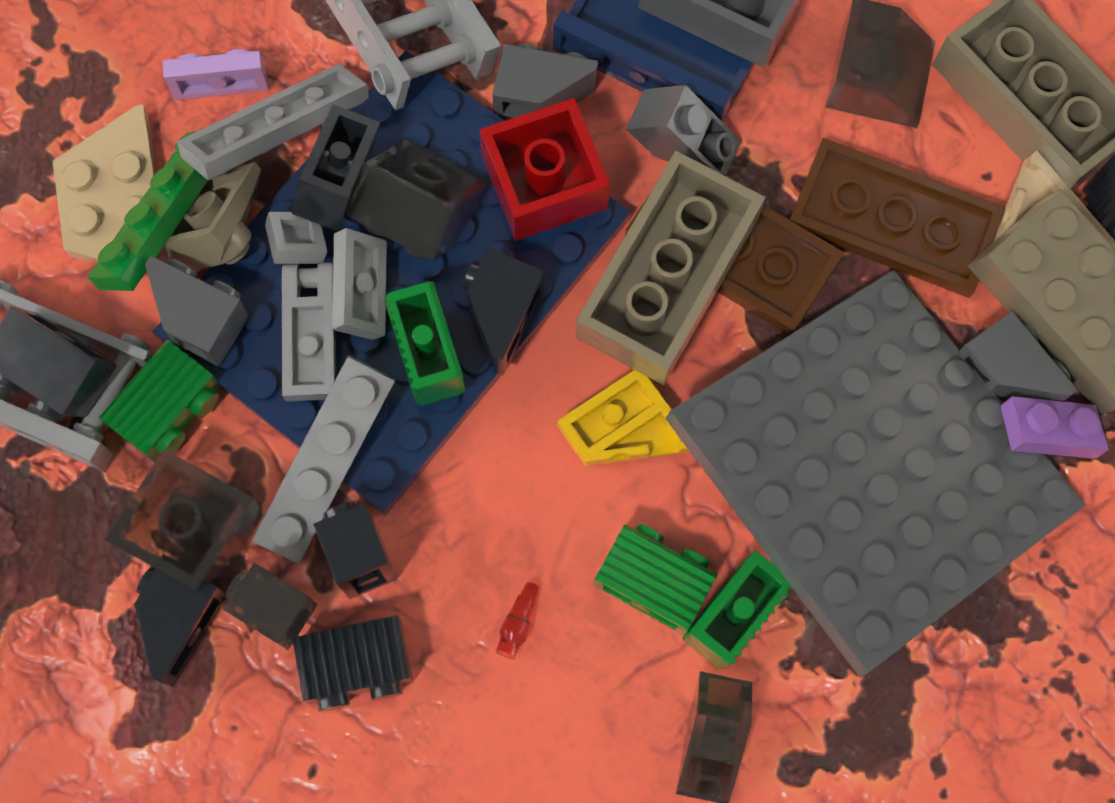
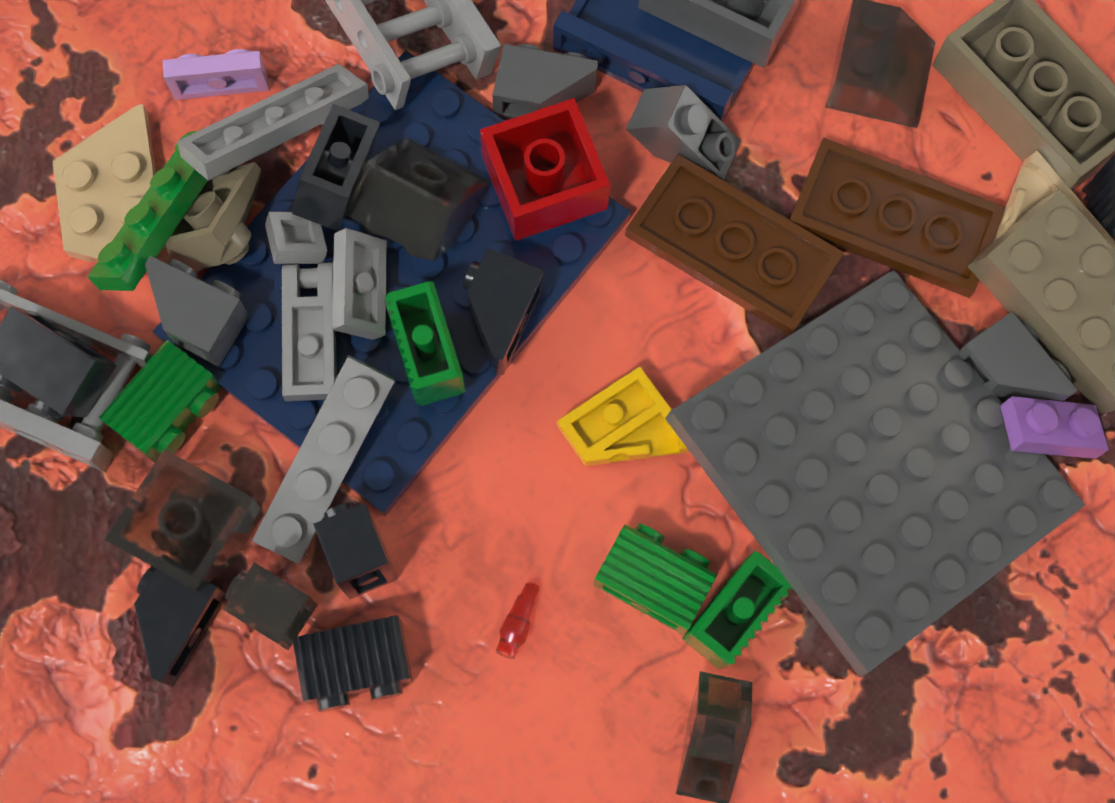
(669, 267): dark tan brick -> none

